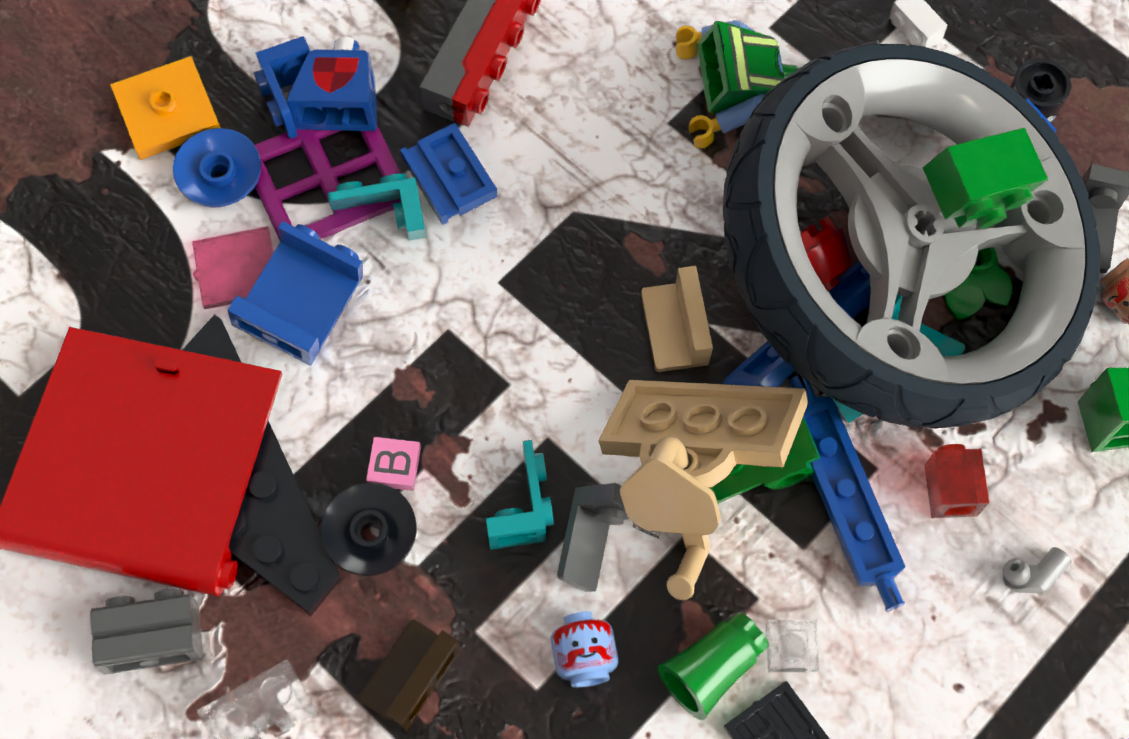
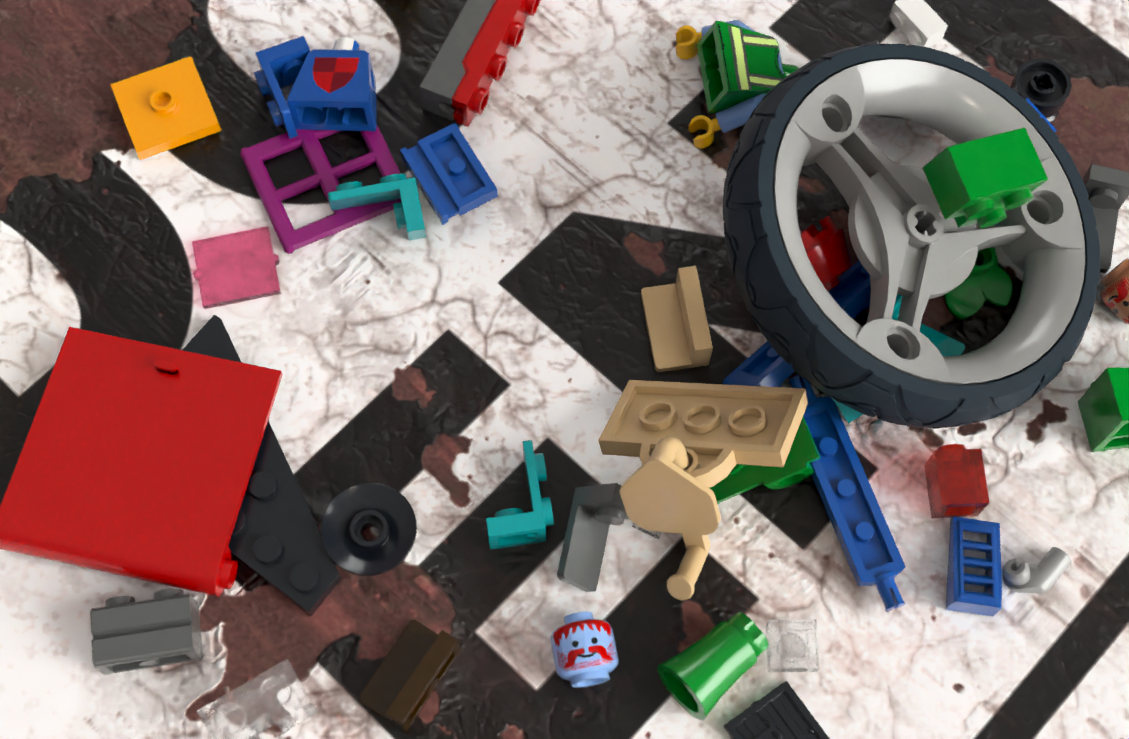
(216, 152): blue dish -> none
(299, 293): blue panel -> none
(394, 463): bright pink tile -> none
(968, 601): none -> blue slope

